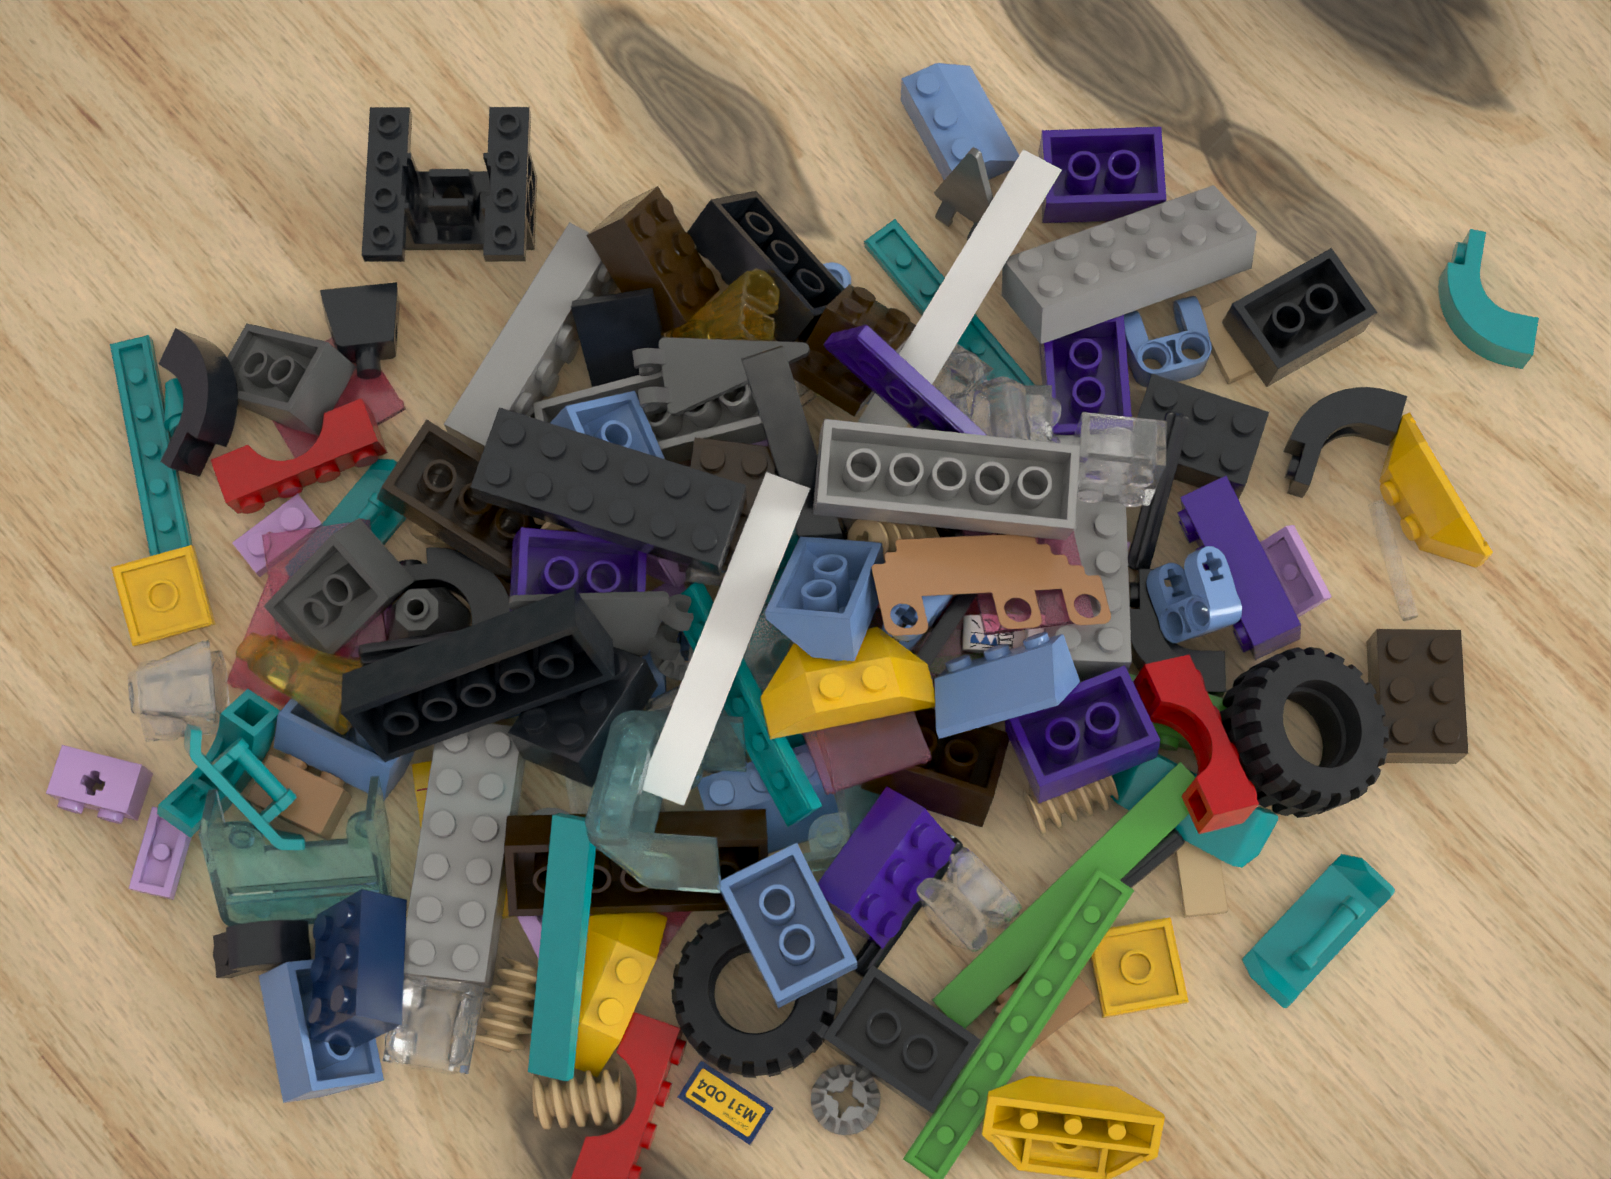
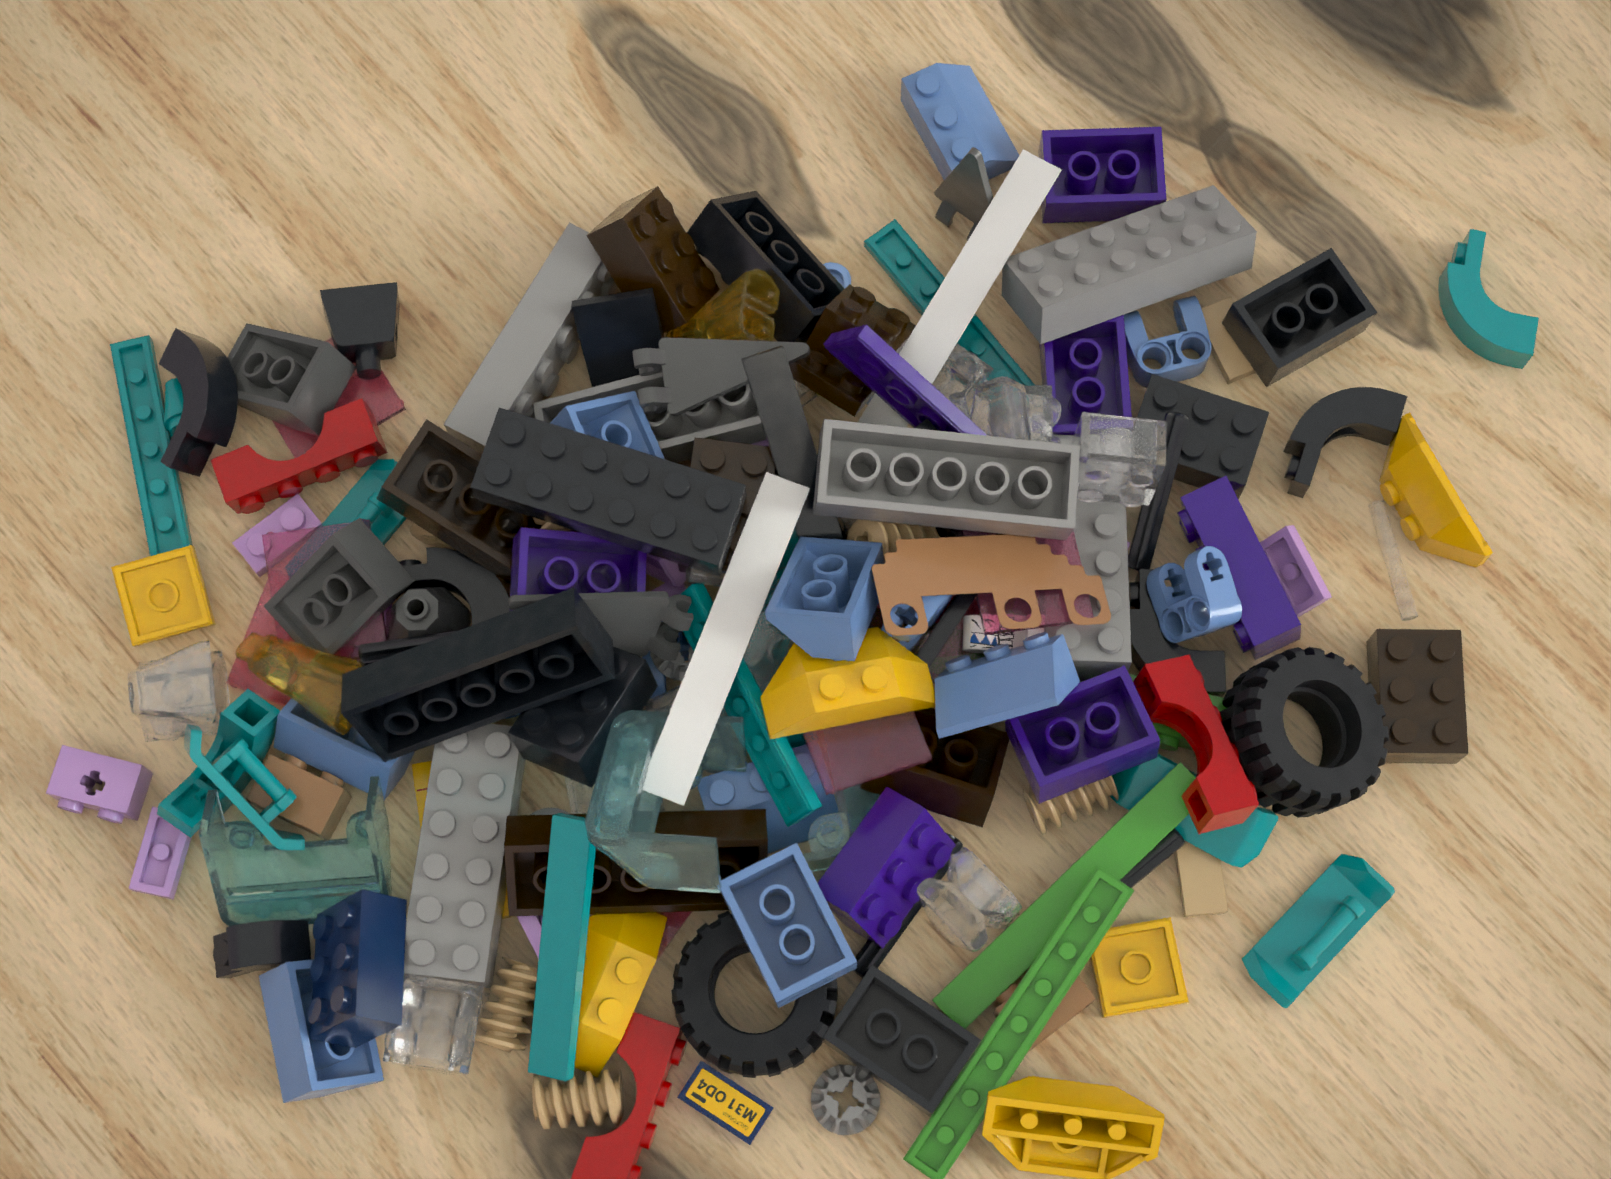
(449, 206): black piece -> none

